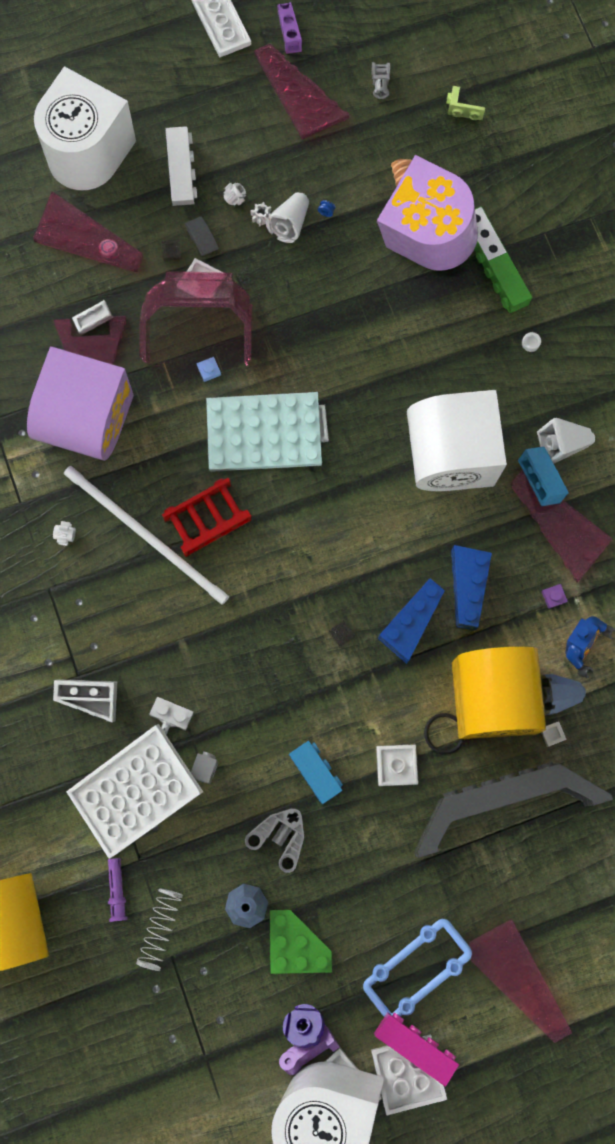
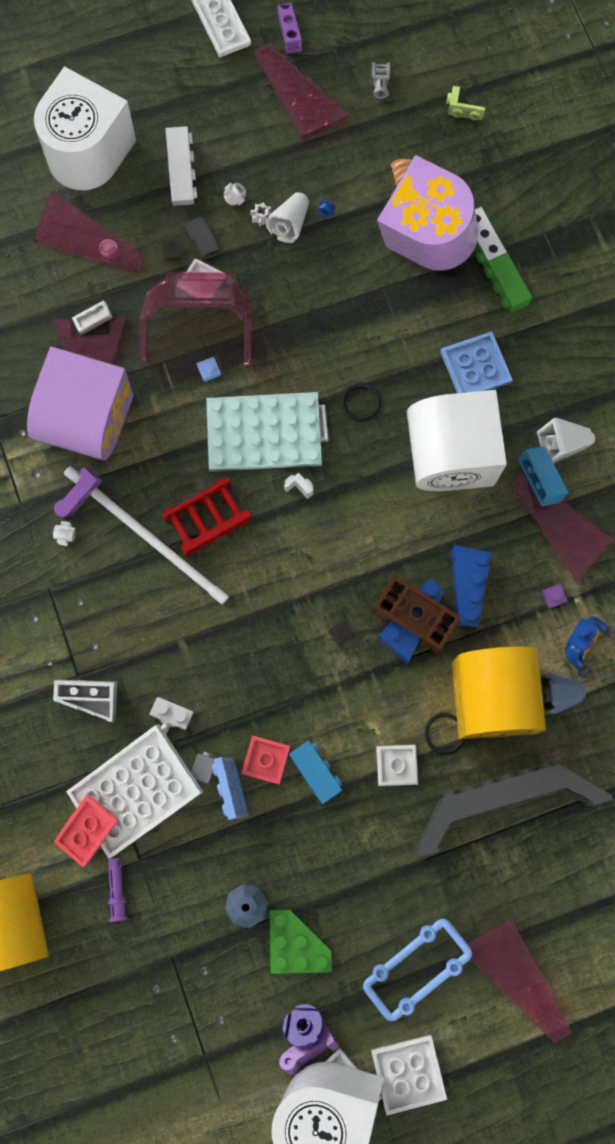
(78, 494): none -> medium lavender leg
(86, 830): none -> coral plate
(146, 964): white piece -> none
(230, 788): none -> light blue plate
(265, 760): none -> coral plate
(265, 828): light grey connector -> none
(302, 484): none -> white bracket
(358, 417): none -> black tyre
(397, 605): none -> reddish brown plate
(417, 1049): dark pink brick -> none
(476, 364): none -> light blue plate
(531, 342): white tile -> none
(553, 734): white plate -> none

